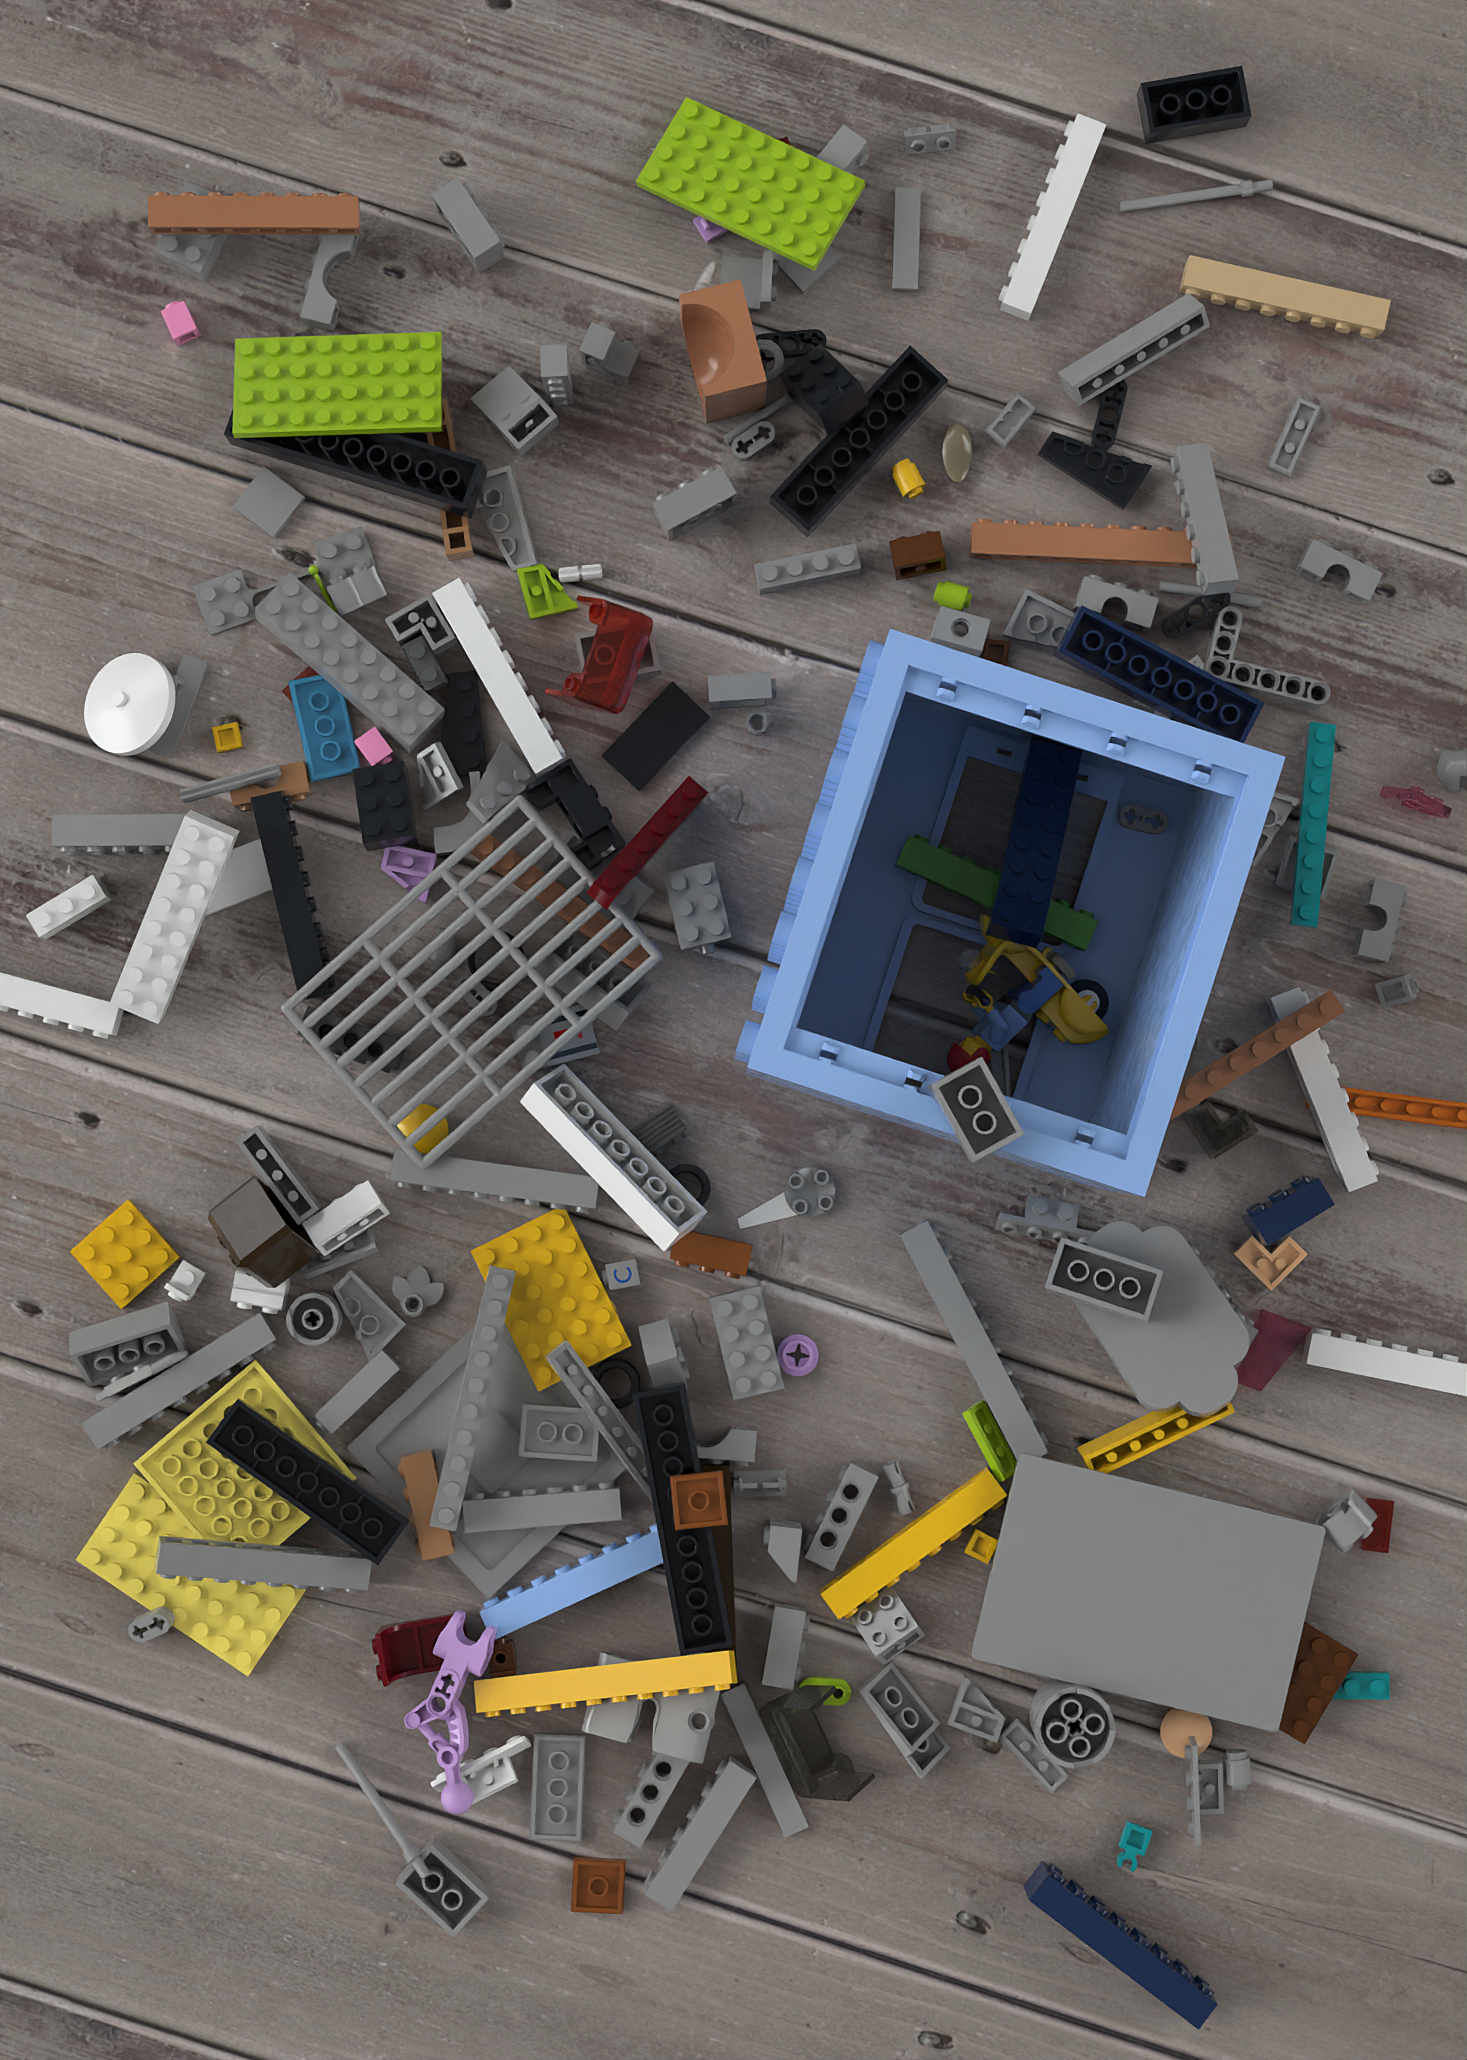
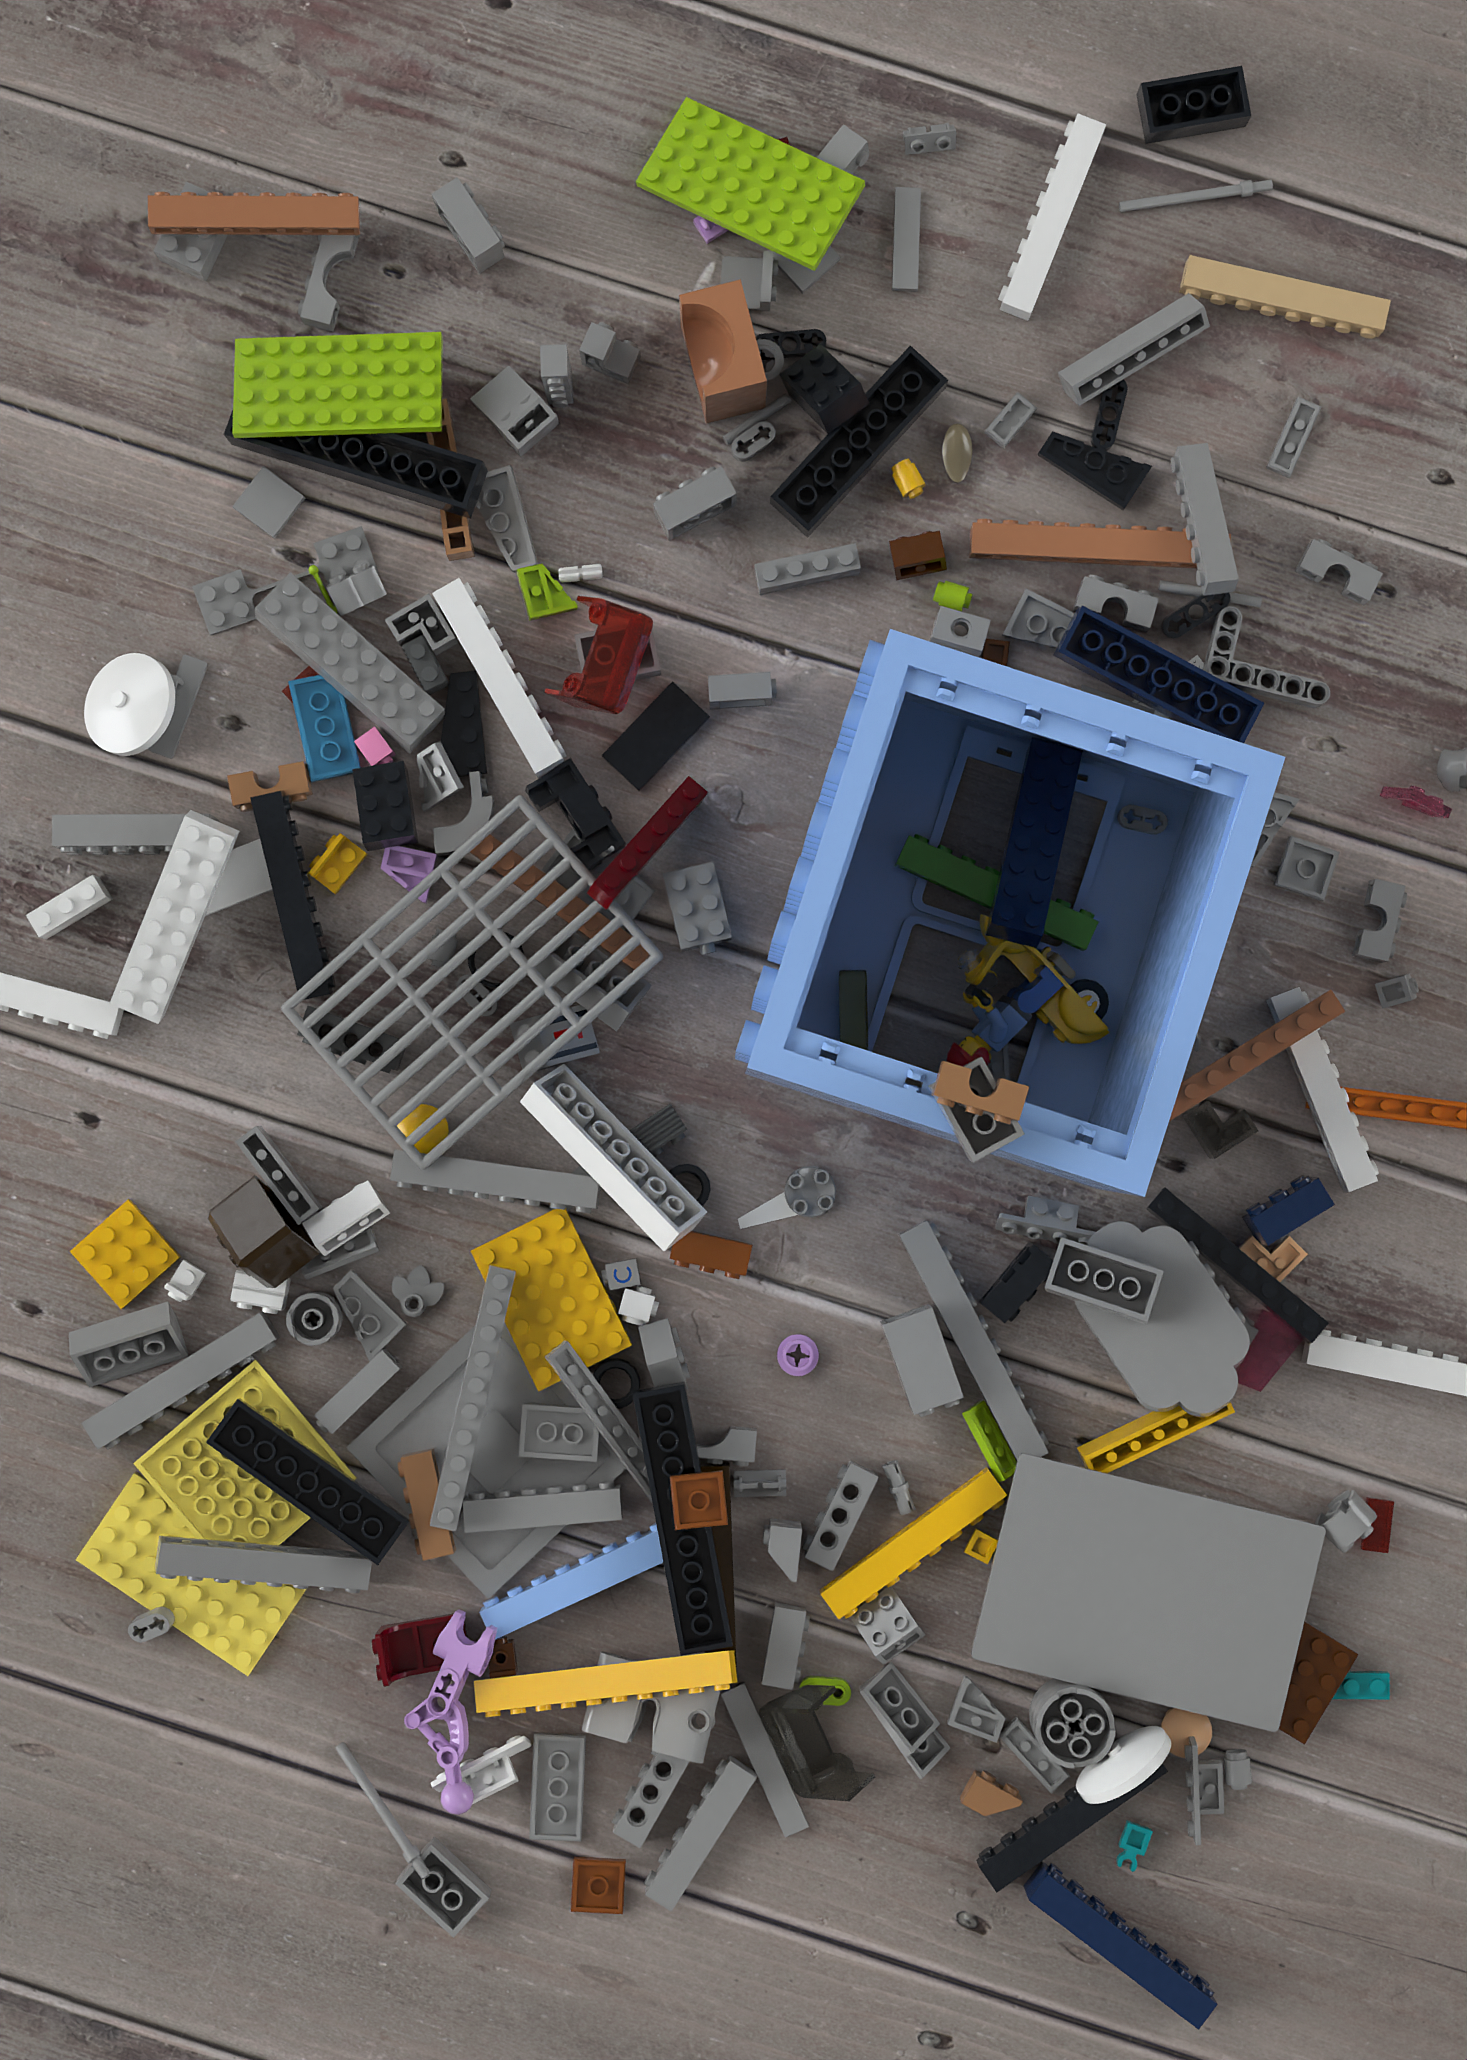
(141, 1374): light grey plate -> none
(180, 322): bright pink brick -> none
(227, 737): yellow tile -> none
(230, 782): light grey axle -> none
(337, 862): none -> yellow bracket
(500, 784): light grey wing -> none
(638, 1305): none -> white brick
(746, 1342): light grey brick -> none
(757, 723): light grey tile -> none
(853, 1008): none -> olive beam
(922, 1360): none -> light grey brick
(953, 1087): none -> medium nougat arch
(988, 1796): none -> medium nougat slope
(1017, 1283): none -> black wedge
(1048, 1833): none -> black brick
(1125, 1765): none -> white dish
(1238, 1266): none -> black brick
(1312, 825): teal plate -> none

